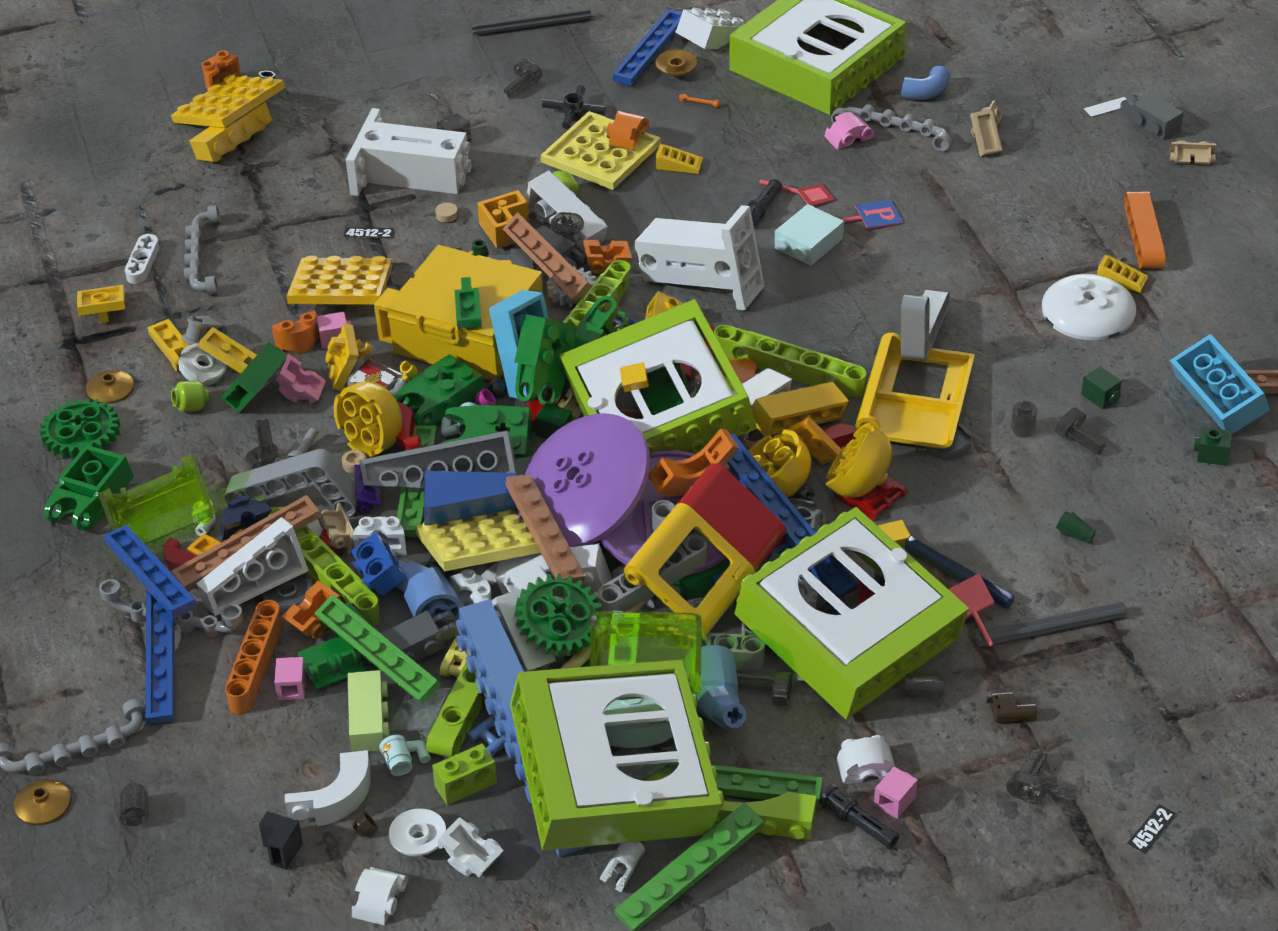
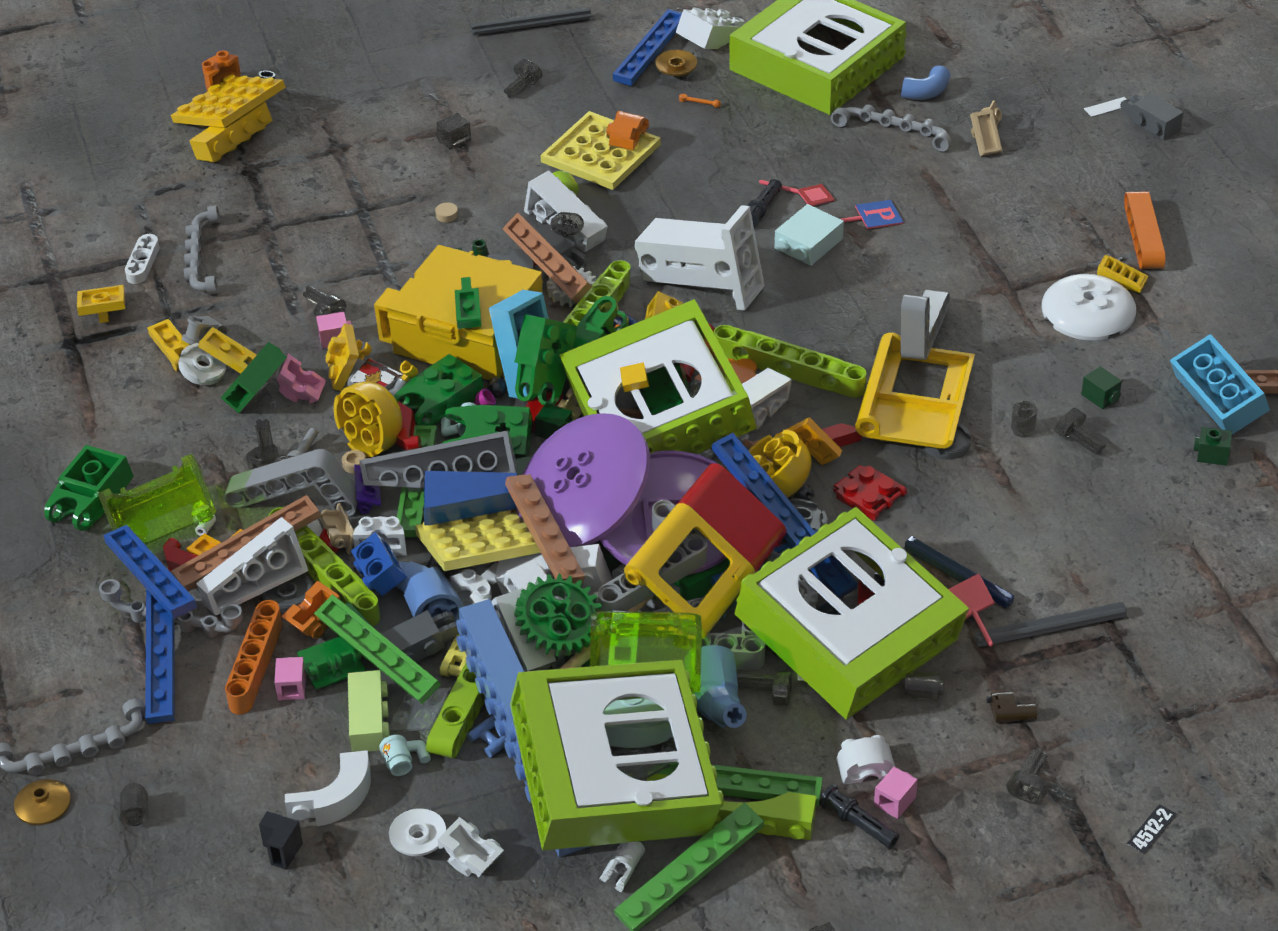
(79, 425): green gear -> none
(110, 386): pearl gold dish -> none
(189, 396): lime head -> none
(242, 512): dark blue cylinder -> none
(297, 335): orange cylinder -> none
(339, 280): yellow piece -> none
(364, 825): dark brown hinge -> none
(368, 232): black sticker -> none
(377, 895): white cylinder -> none
(407, 157): white brick -> none
(464, 774): lime brick -> none
(497, 212): light orange brick -> none
(573, 107): black bar -> none
(600, 256): orange cylinder -> none
(676, 160): yellow slope -> none
(677, 477): orange arch -> none
(786, 409): yellow brick -> none
(847, 129): bright pink cylinder -> none
(861, 463): yellow cylinder -> none
(896, 531): yellow tile -> none
(1075, 527): dark green cone -> none
(1202, 152): tan hinge -> none

